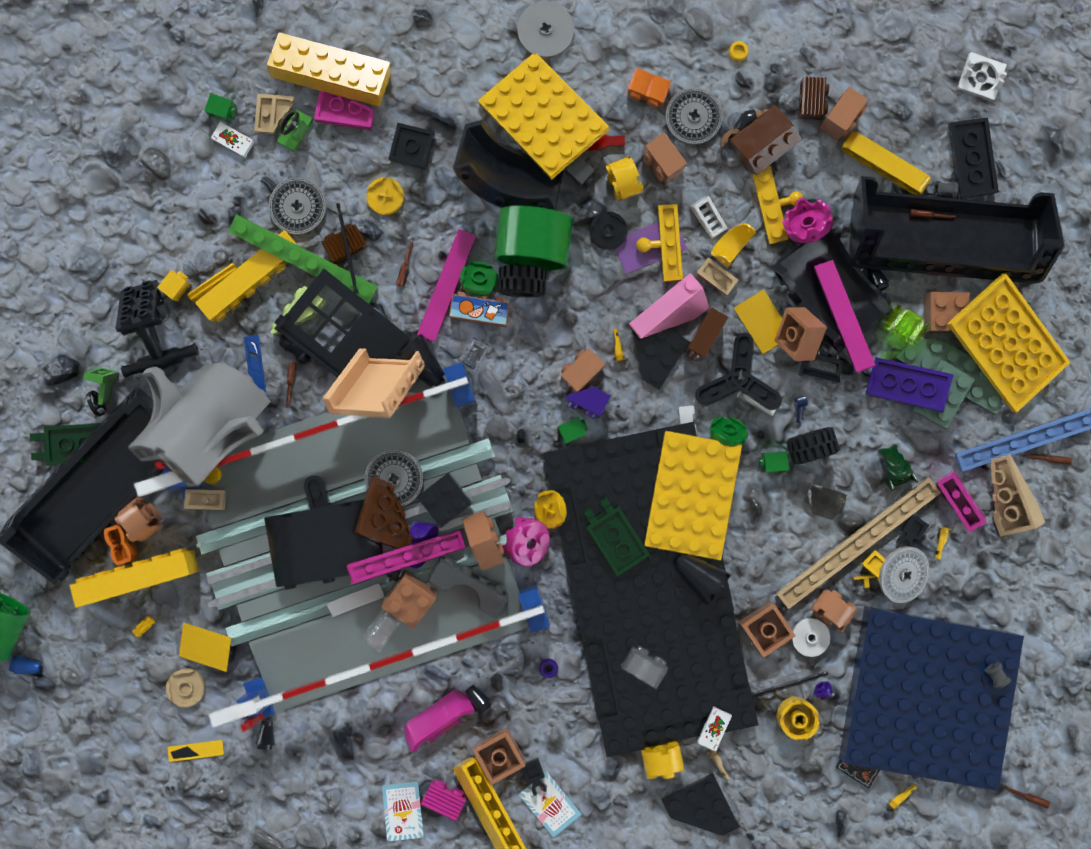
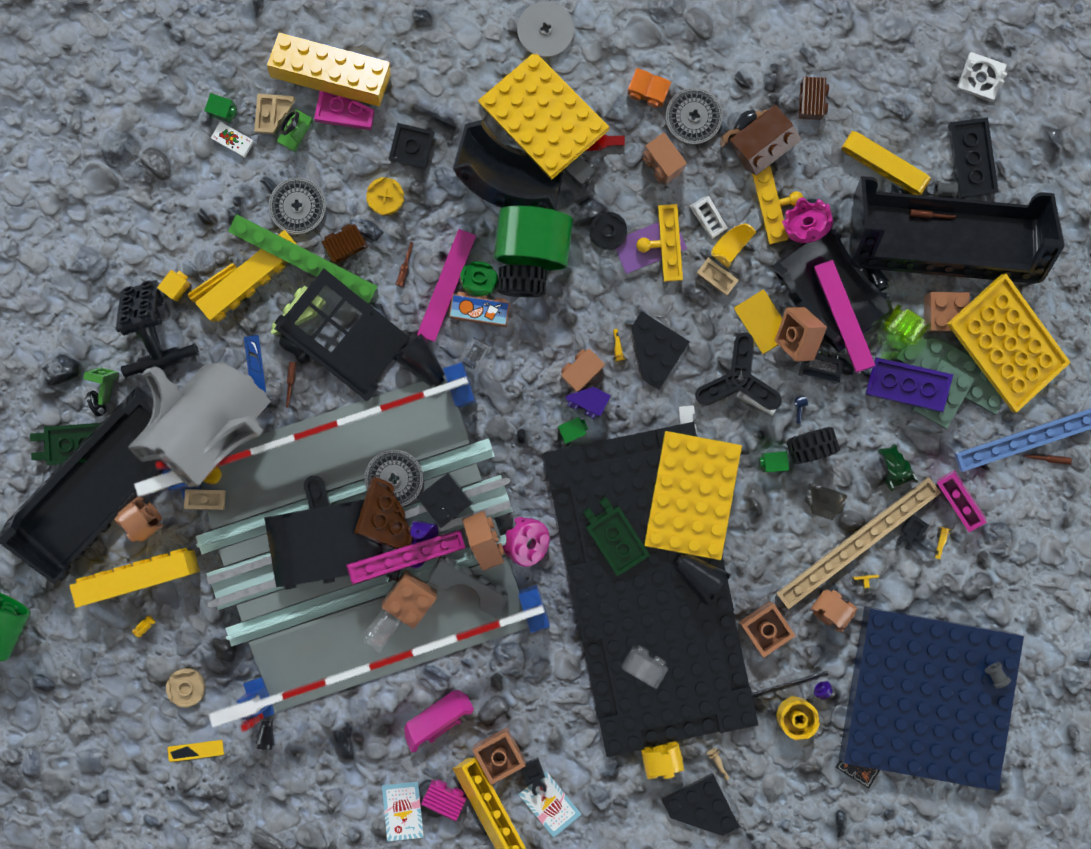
(23, 665): blue cone -> none
(122, 548): orange brick -> none
(205, 647): yellow sticker -> none
(347, 248): black piece -> none
(355, 600): white sticker -> none
(372, 385): light nougat panel -> none
(478, 699): black cone -> none
(548, 674): dark purple plate -> none
(550, 509): yellow tile -> none
(624, 178): yellow brick -> none
(677, 306): bright pink wedge -> none
(705, 334): reddish brown brick -> none
(714, 728): white tile -> none
(728, 431): green tile -> none
(738, 51): yellow tile -> none
(802, 631): white plate -> none
(844, 114): nougat brick -> none
(874, 563): yellow bracket -> none
(901, 797): yellow piece -> none
(903, 561): piece -> none
(1013, 500): tan wedge -> none
(1031, 798): copper piece -> none

